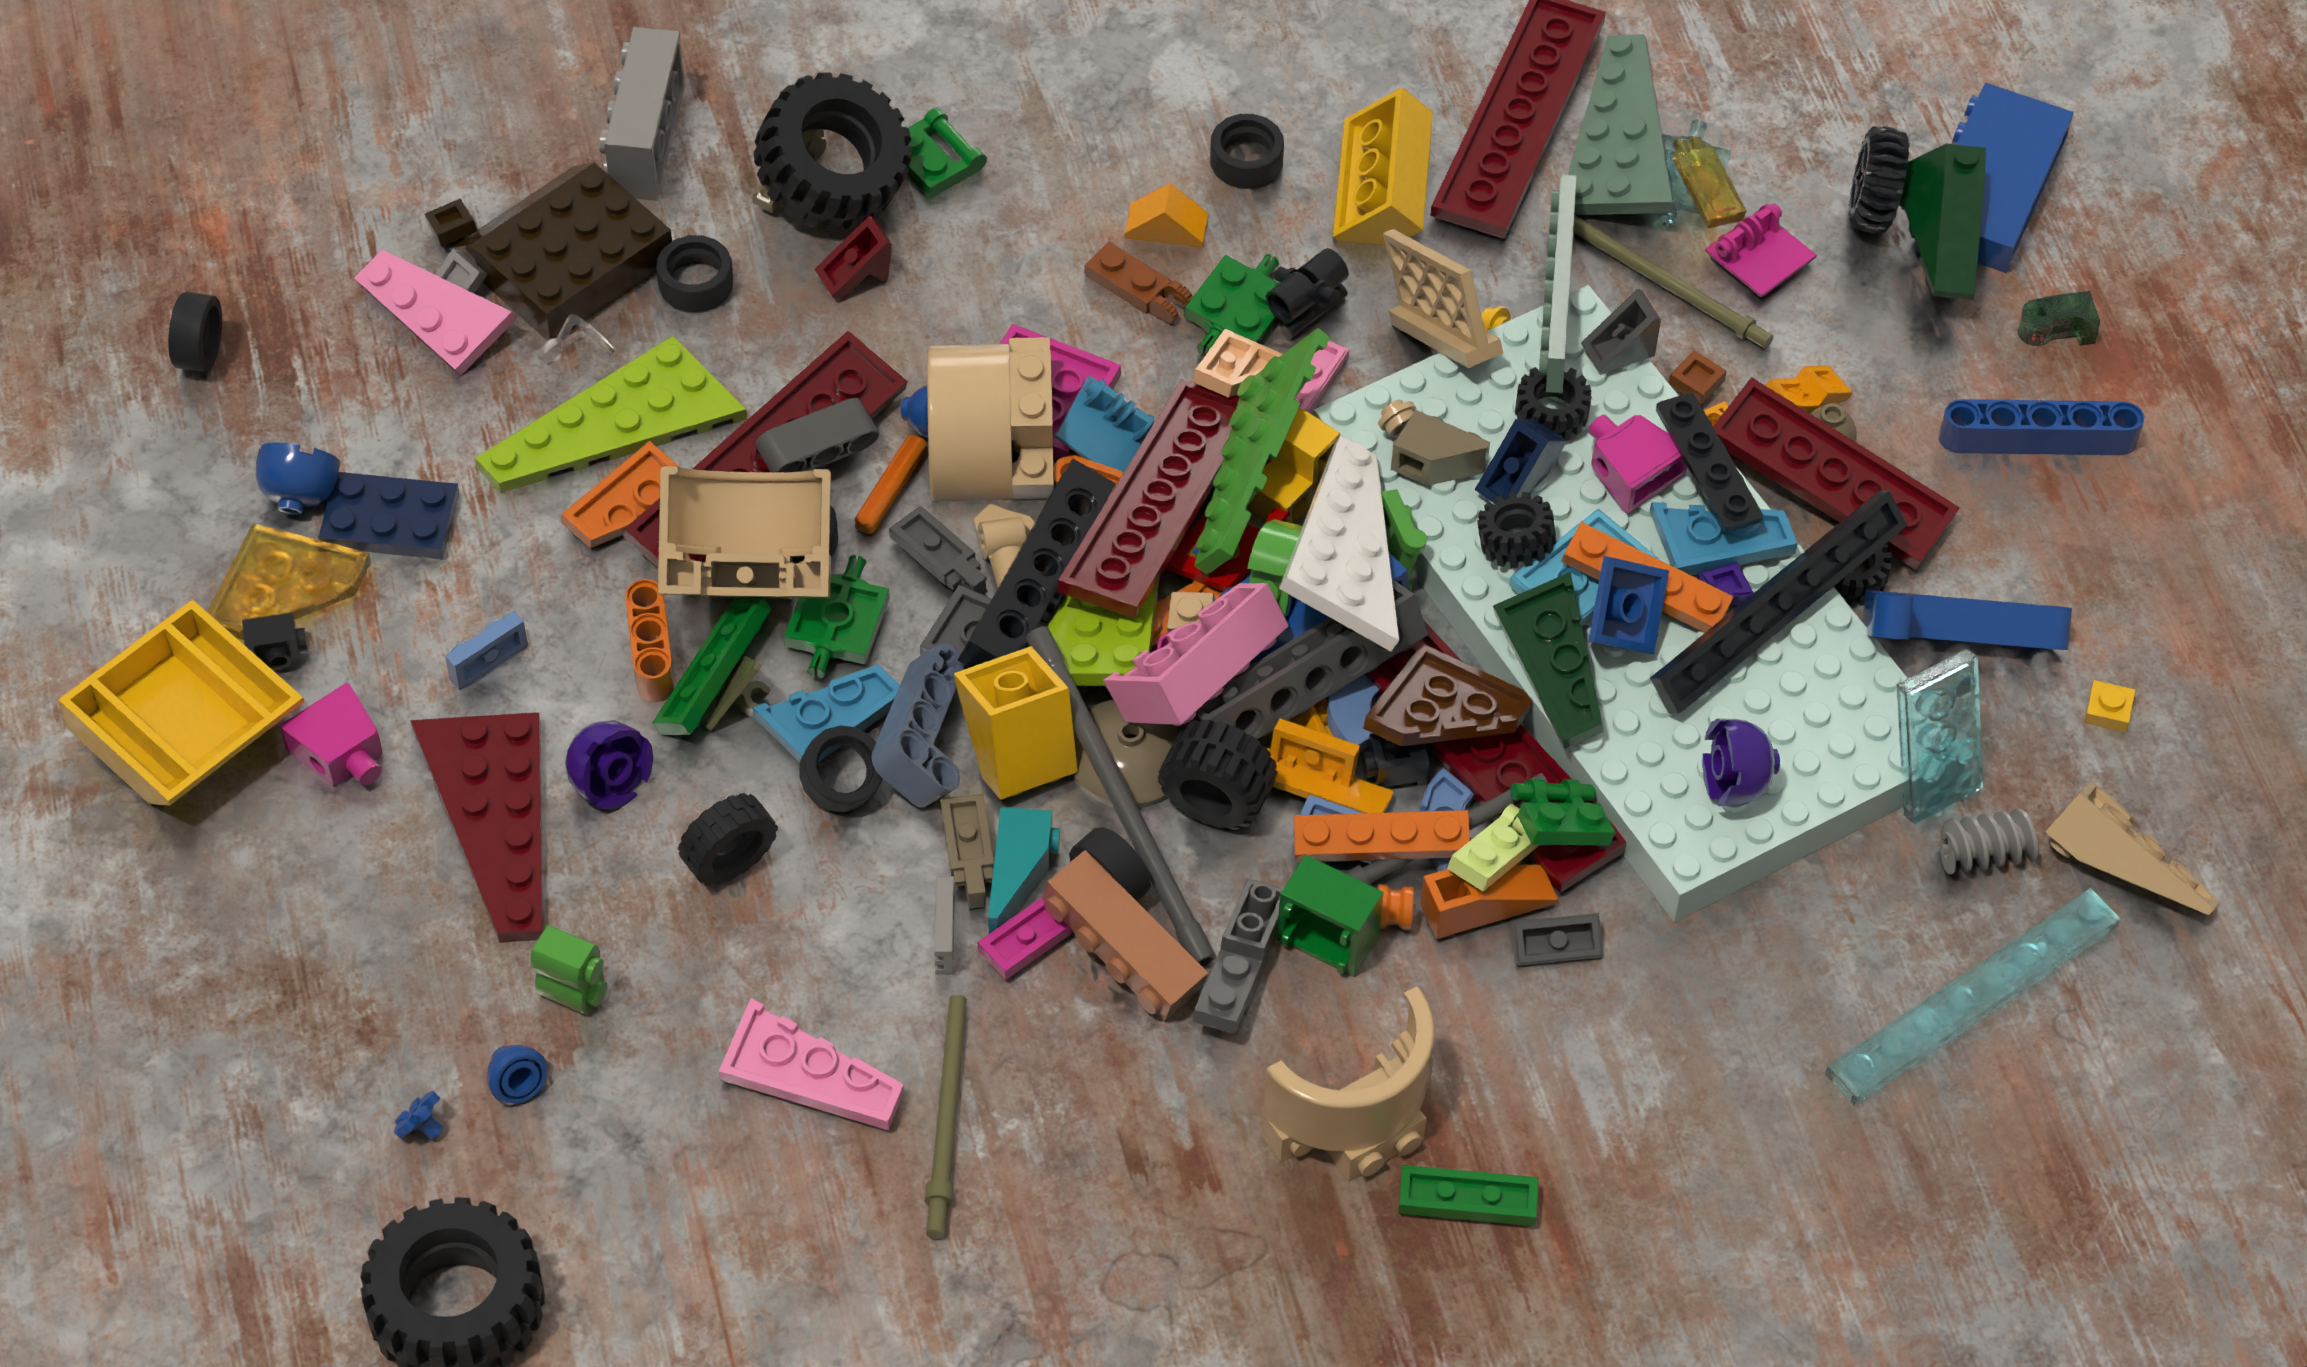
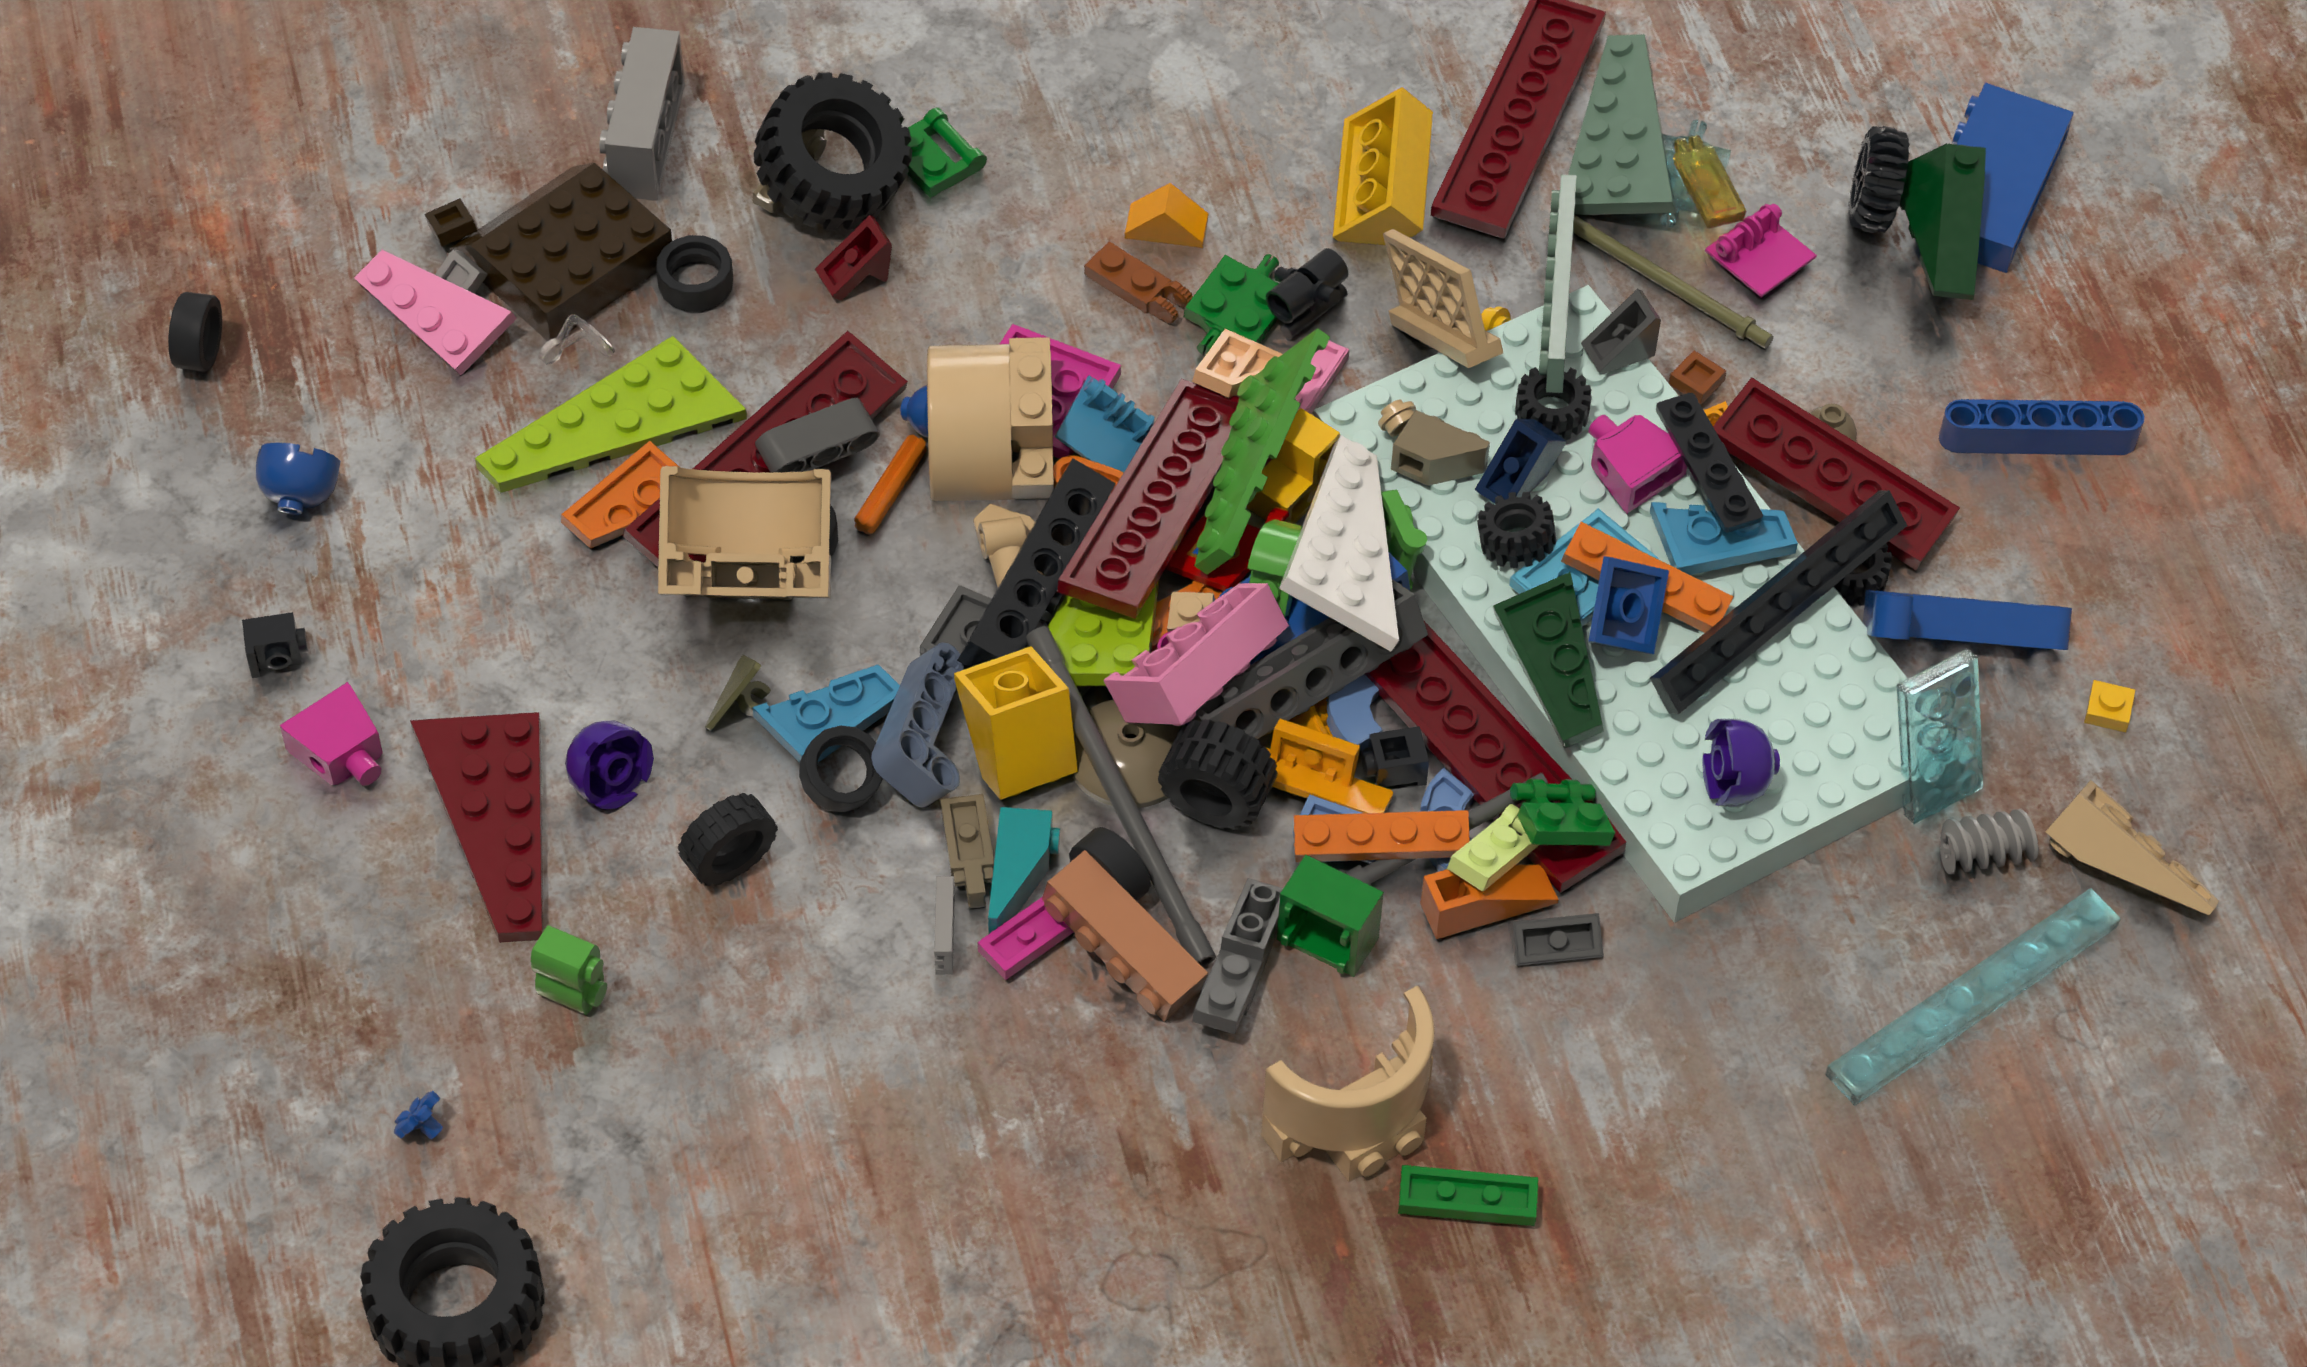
(177, 705): yellow slope -> none
(283, 575): clear yellow plate -> none
(390, 515): dark blue plate -> none
(486, 650): medium blue plate -> none
(516, 1074): blue brick -> none
(654, 655): orange beam -> none
(711, 666): green plate -> none
(792, 1065): bright pink wing -> none
(839, 624): green plate -> none
(938, 550): dark grey hinge -> none
(939, 1189): olive bar -> none
(1247, 128): black tyre -> none
(1397, 907): orange wheel -> none
(1445, 701): reddish brown plate -> none
(1729, 580): dark purple tile -> none
(1812, 387): light orange slope -> none
(2059, 318): clear green leg -> none

